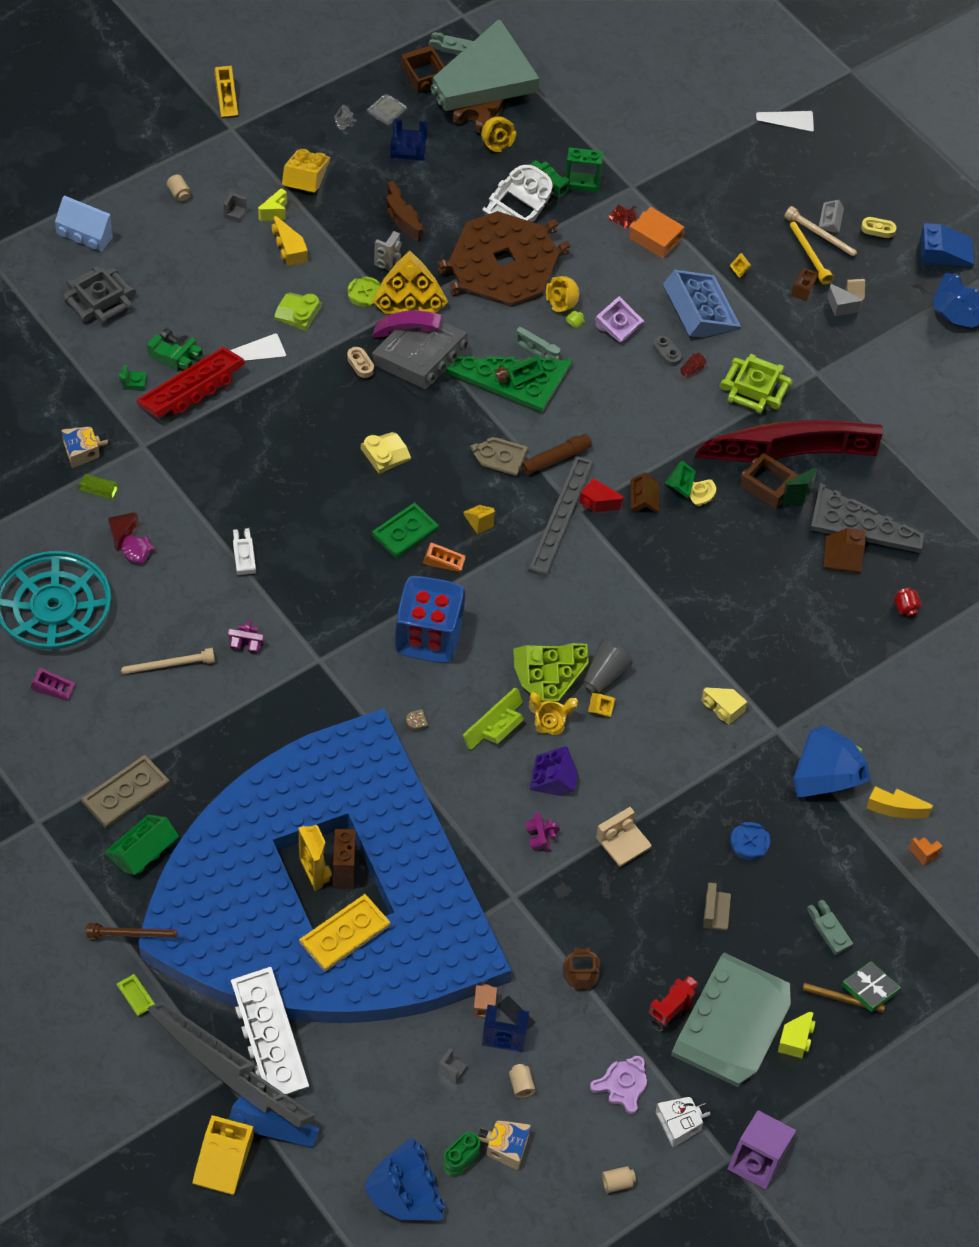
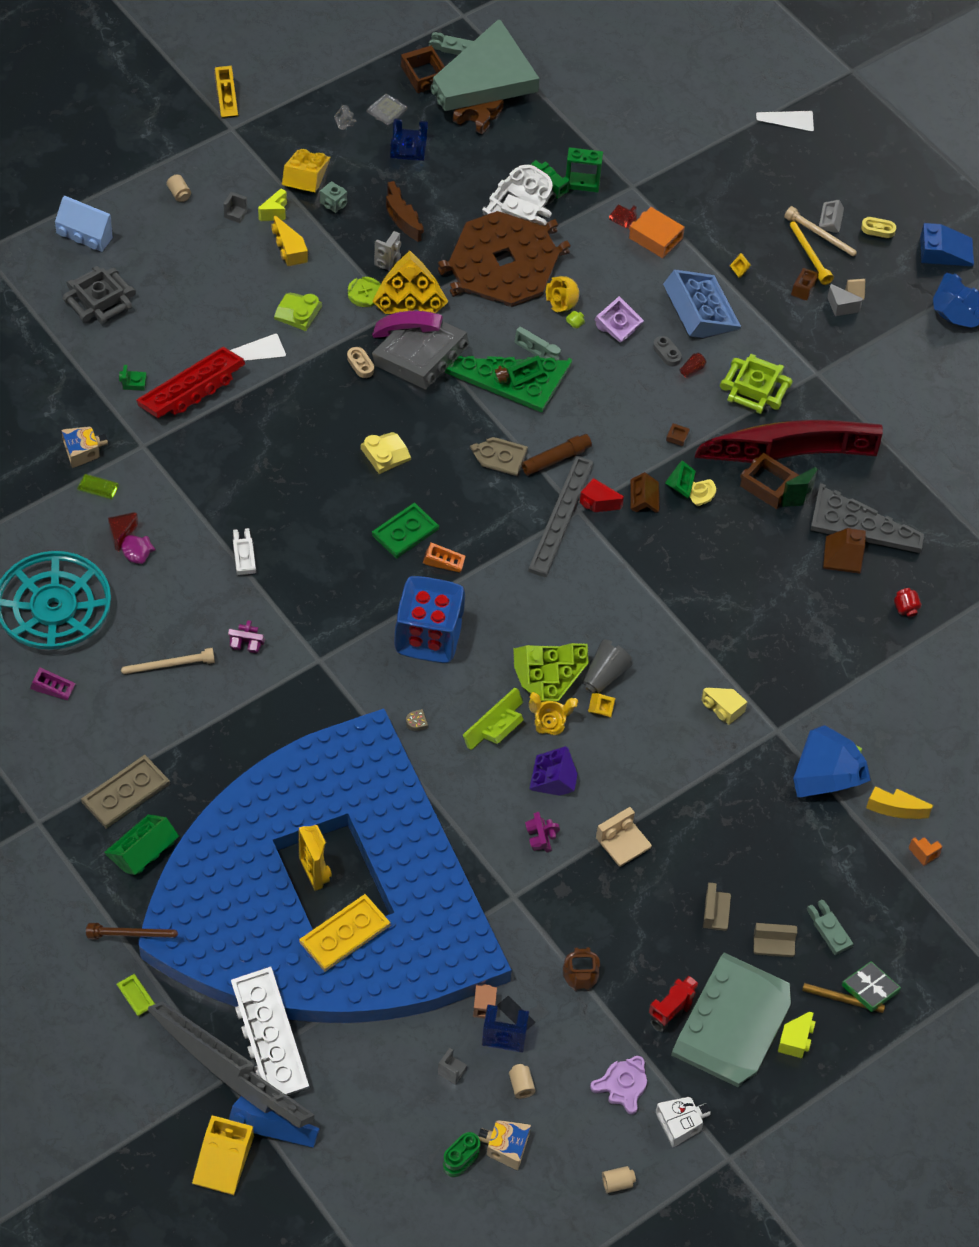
(174, 356): green hips -> none
(333, 197): none -> sand green brick
(344, 859): reddish brown window -> none
(406, 1185): blue brick -> none
(480, 518): yellow slope -> none
(498, 133): yellow cylinder -> none
(525, 210): none -> white hinge
(677, 434): none -> reddish brown plate
(750, 841): blue tile -> none
(761, 1149): medium lavender slope -> none
(774, 939): none -> dark tan panel

